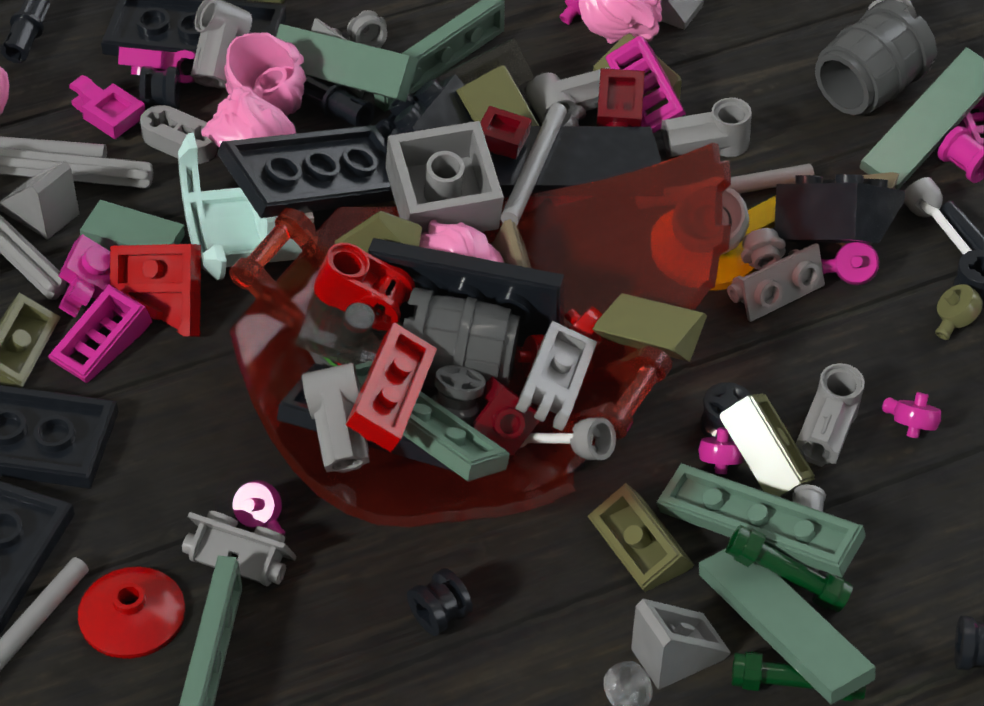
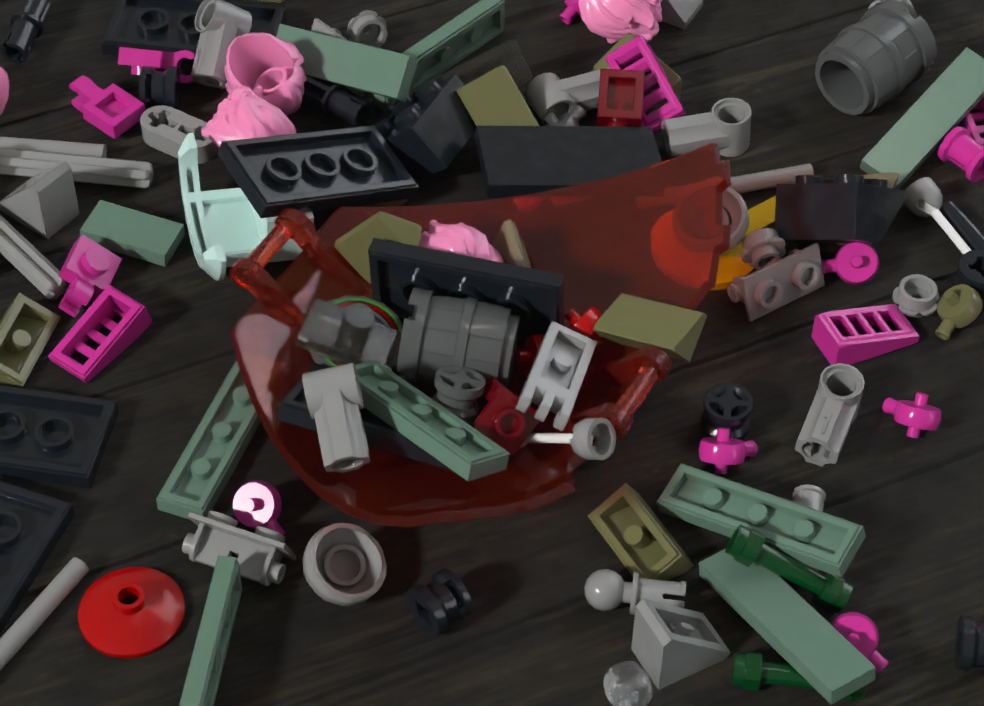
(163, 280): red wing -> none
(212, 451): none -> sand green tile
(344, 564): none -> light grey piece
(357, 277): red piece -> none
(391, 387): plate -> none
(445, 177): light grey brick -> none
(505, 131): dark red plate -> none
(534, 163): light grey bar -> none
(607, 590): none -> light grey pin
(766, 445): slope -> none
(832, 326): none -> dark pink slope
(862, 635): none -> dark pink piece
(916, 296): none -> light grey plate

